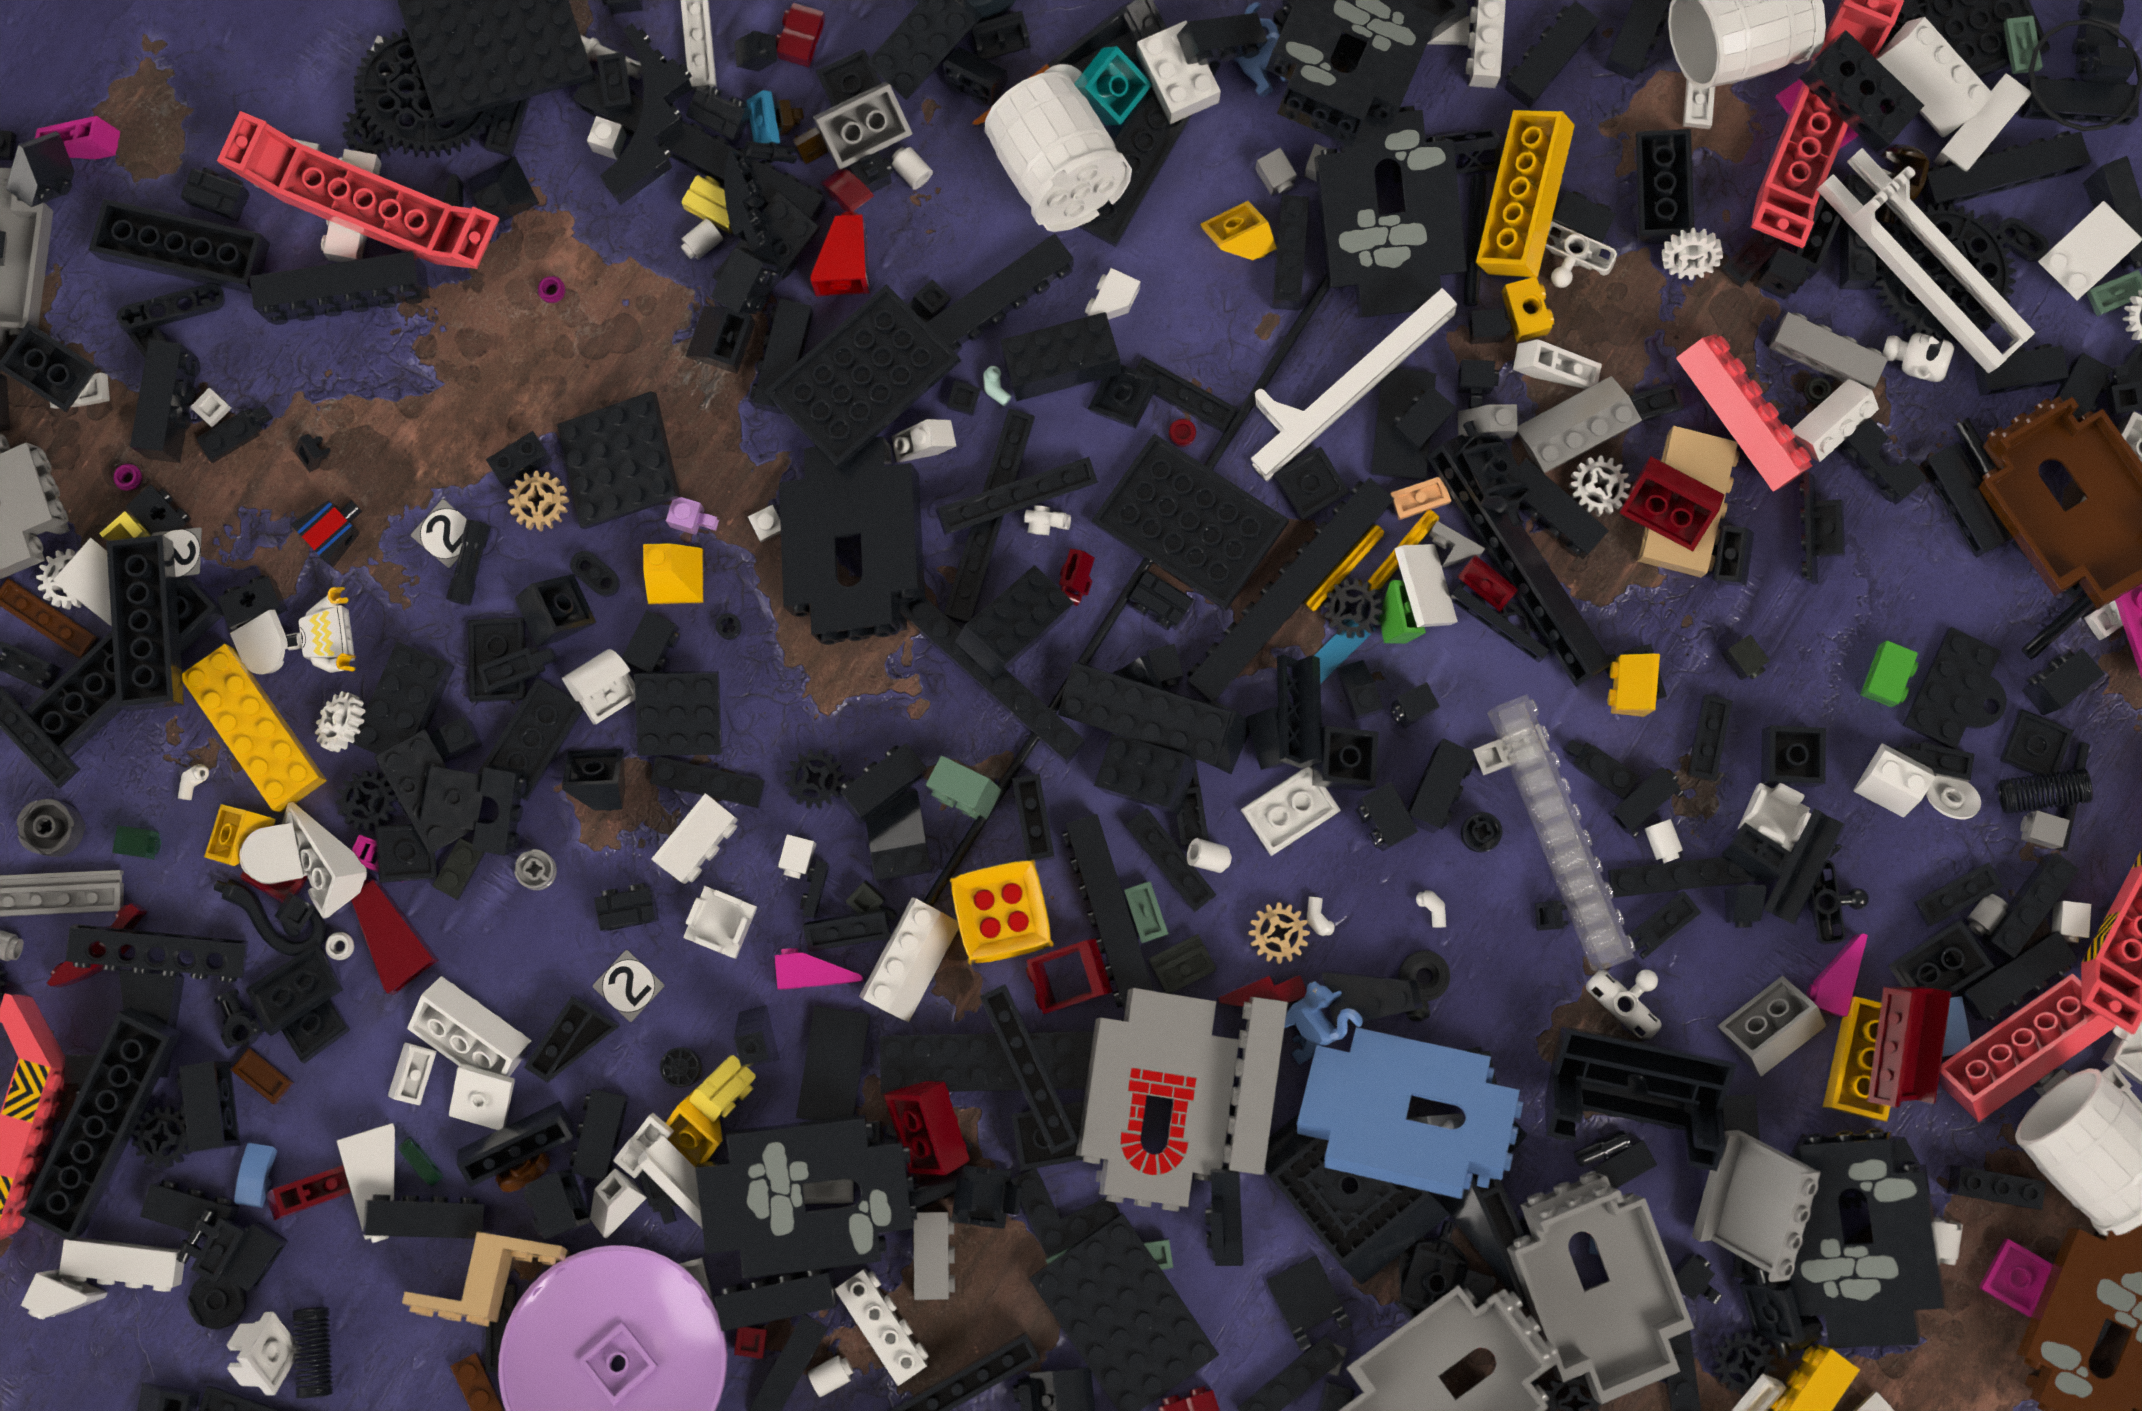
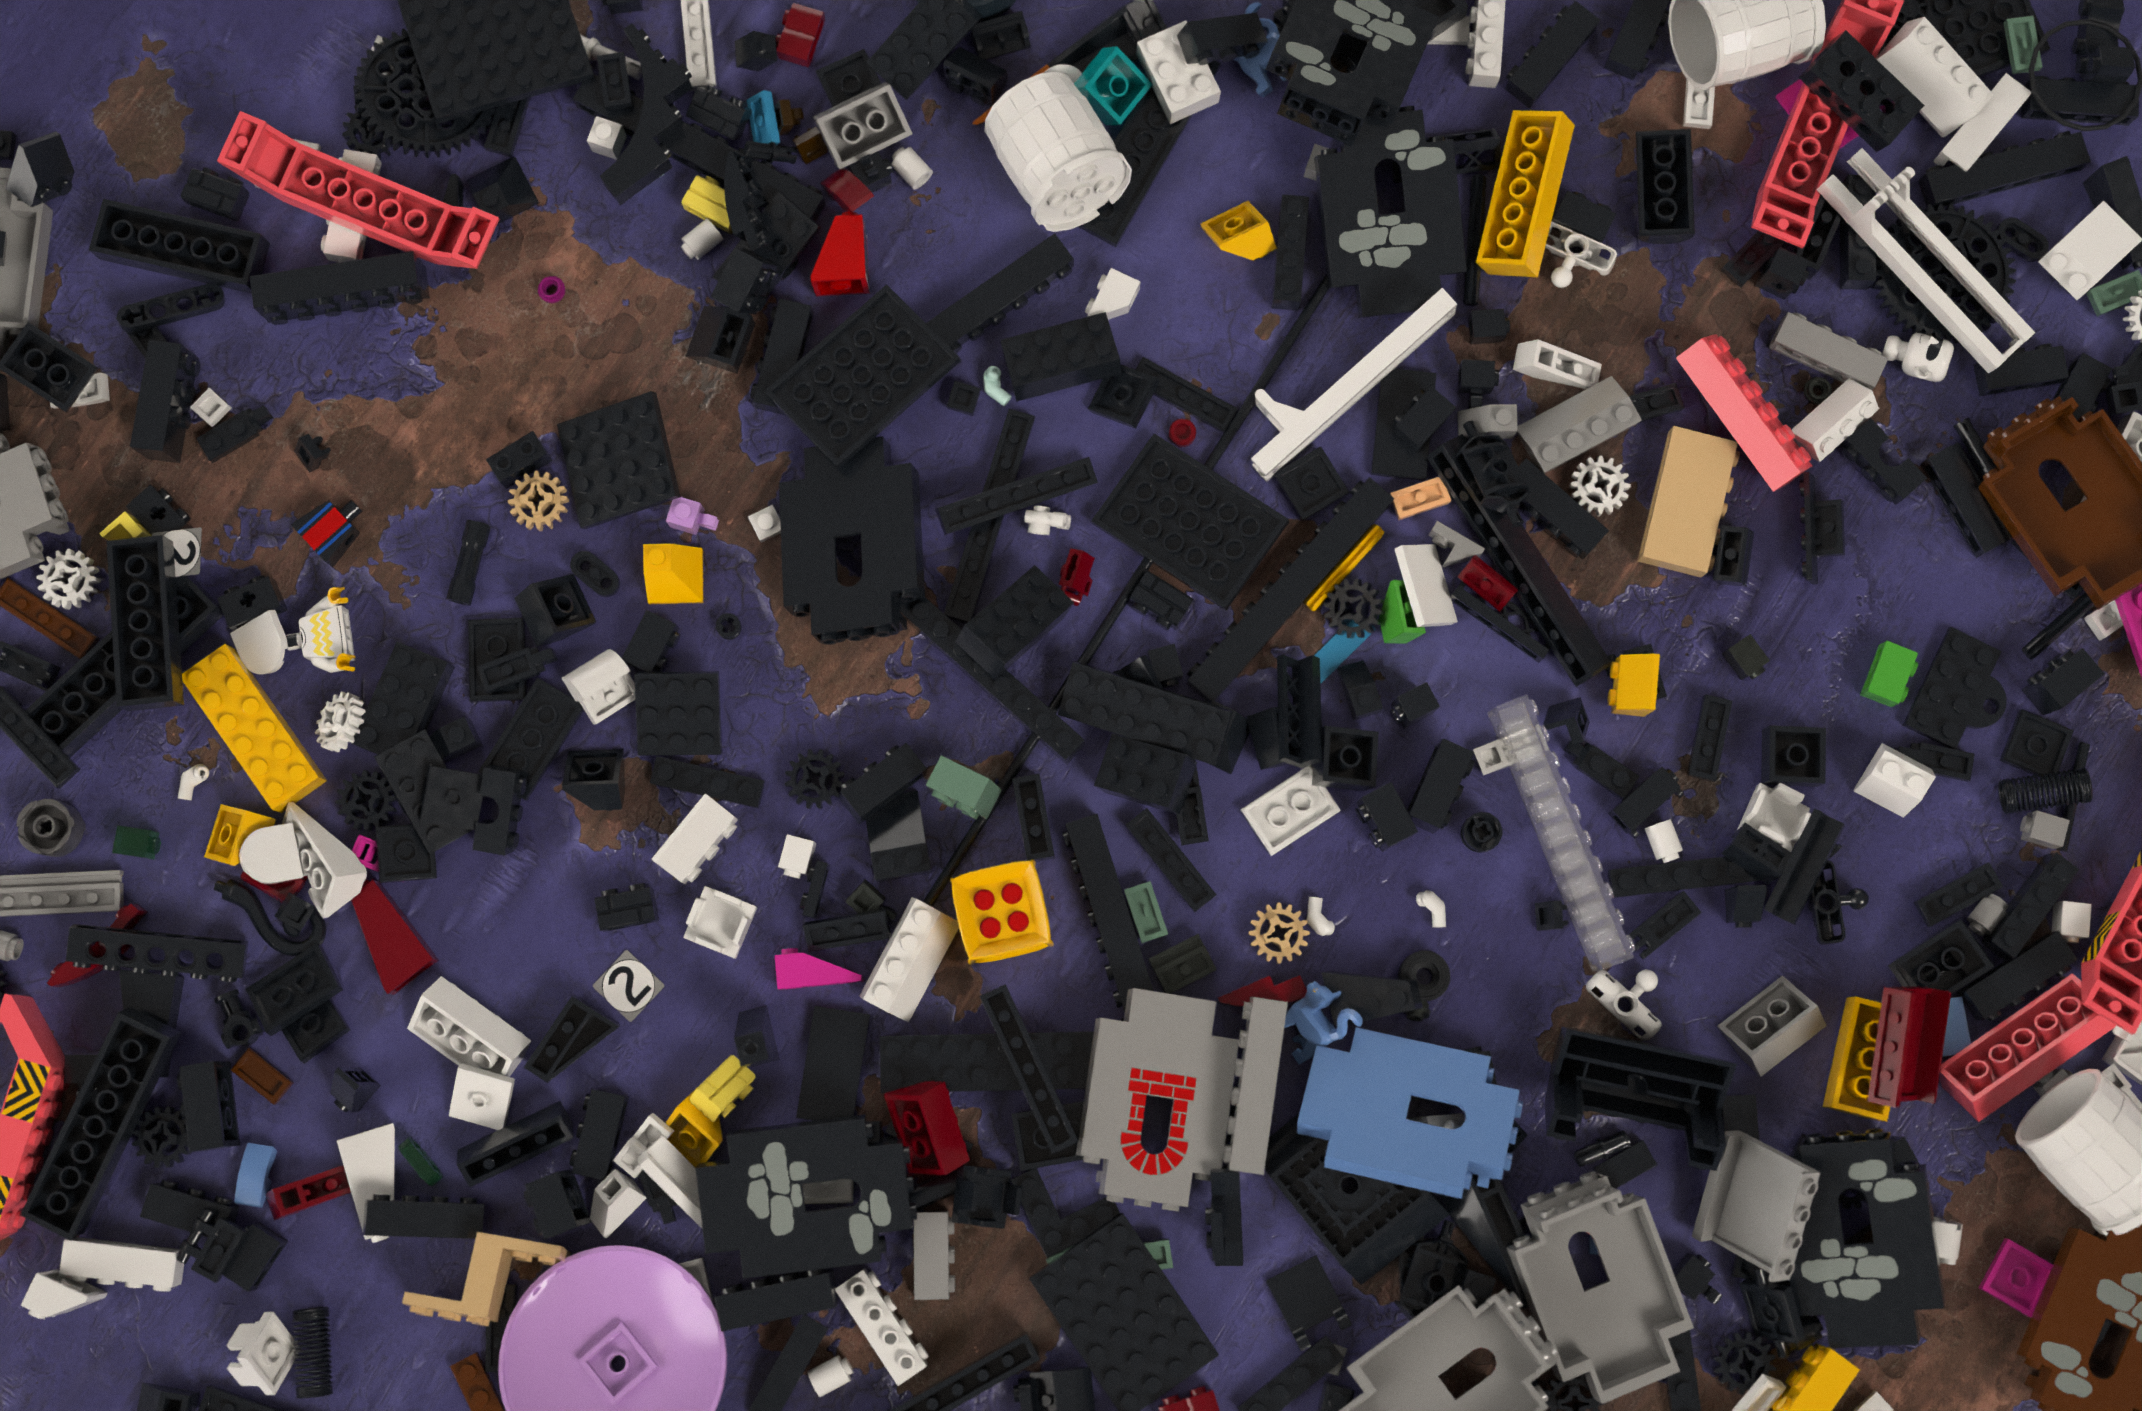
(86, 137): dark pink slope -> none
(88, 579): white tile -> none
(120, 474): magenta plate -> none
(217, 1303): black tile -> none
(331, 944): white plate -> none
(352, 1088): none -> black slope
(412, 1073): white slope -> none
(442, 533): sticker -> none
(458, 869): pearl dark grey plate -> none
(523, 1173): reddish brown tile -> none
(535, 870): light grey wheel -> none
(680, 1067): black wheel -> none
(750, 1342): dark red plate -> none
(924, 440): white slope -> none
(929, 301): black slope -> none
(1094, 968): dark red window -> none
(1208, 855): white brick -> none
(1276, 172): light grey brick -> none
(1414, 537): yellow axle -> none
(1527, 325): yellow brick -> none
(1570, 714): none -> black panel
(1672, 503): dark red slope -> none
(1692, 253): white gear -> none
(1836, 983): dark pink slope -> none
(1902, 157): dark brown piece -> none
(1954, 798): white dish -> none
(1996, 1187): black brick -> none

